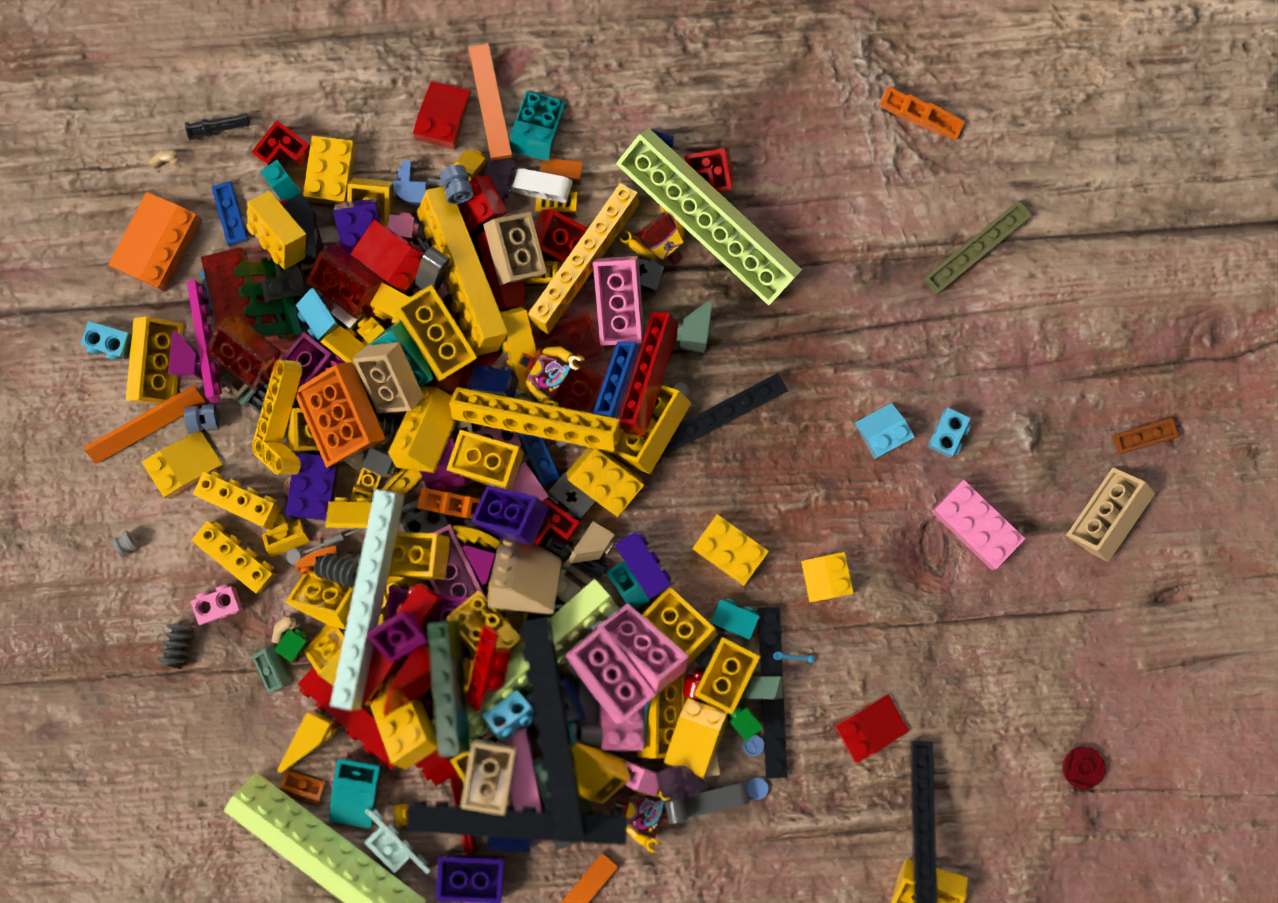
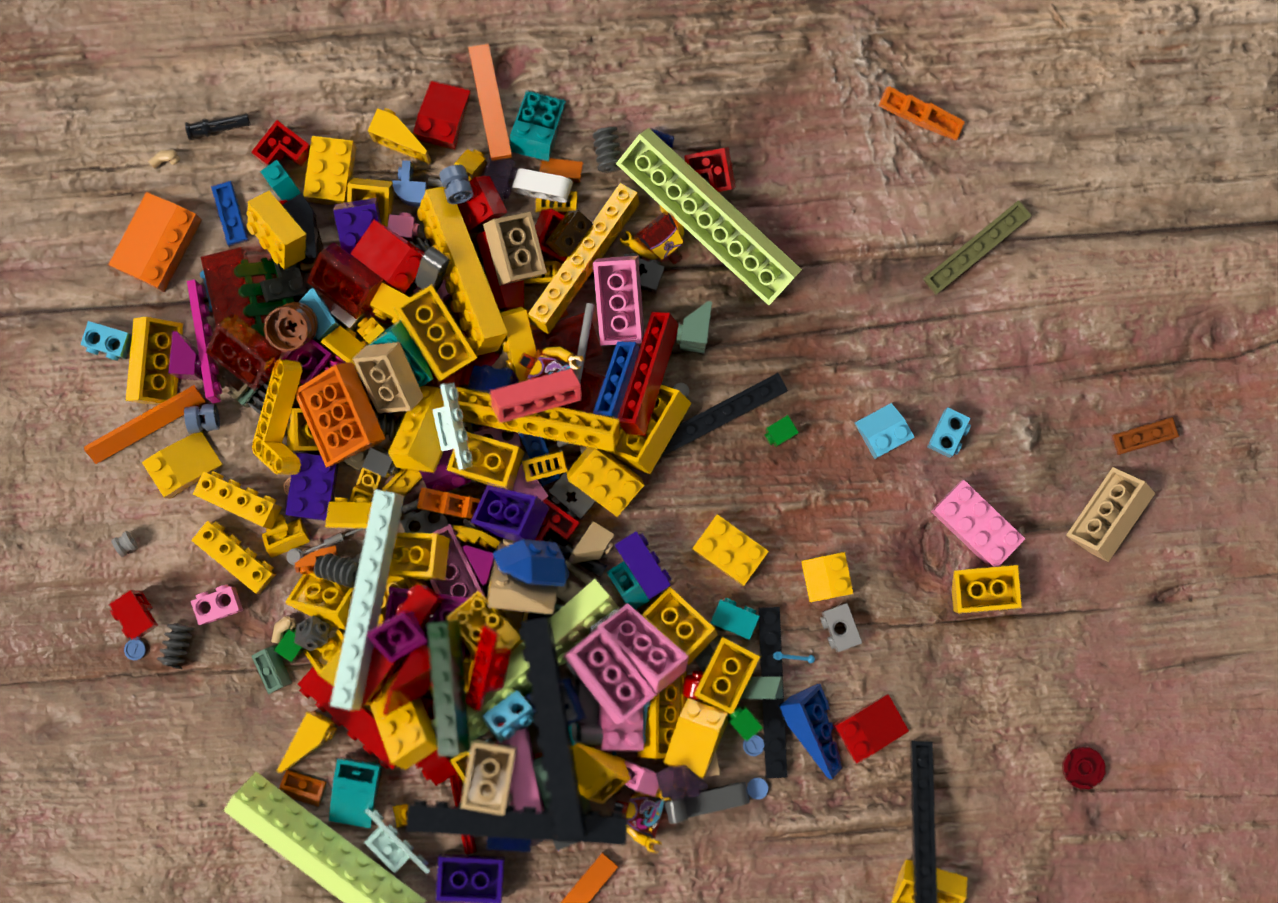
(134, 614): none -> red brick
(135, 649): none -> medium blue piece
(279, 326): none -> dark orange wheel
(312, 633): none -> dark grey brick
(392, 133): none -> yellow slope
(451, 428): none -> light aqua bracket
(533, 562): none -> blue wedge
(535, 395): none -> coral brick
(554, 471): none -> yellow slope
(568, 233): none -> dark brown brick
(584, 339): none -> light grey bar
(606, 149): none -> dark grey piece
(780, 431): none -> green brick
(809, 722): none -> blue wedge
(850, 636): none -> light grey brick
(986, 589): none -> yellow slope

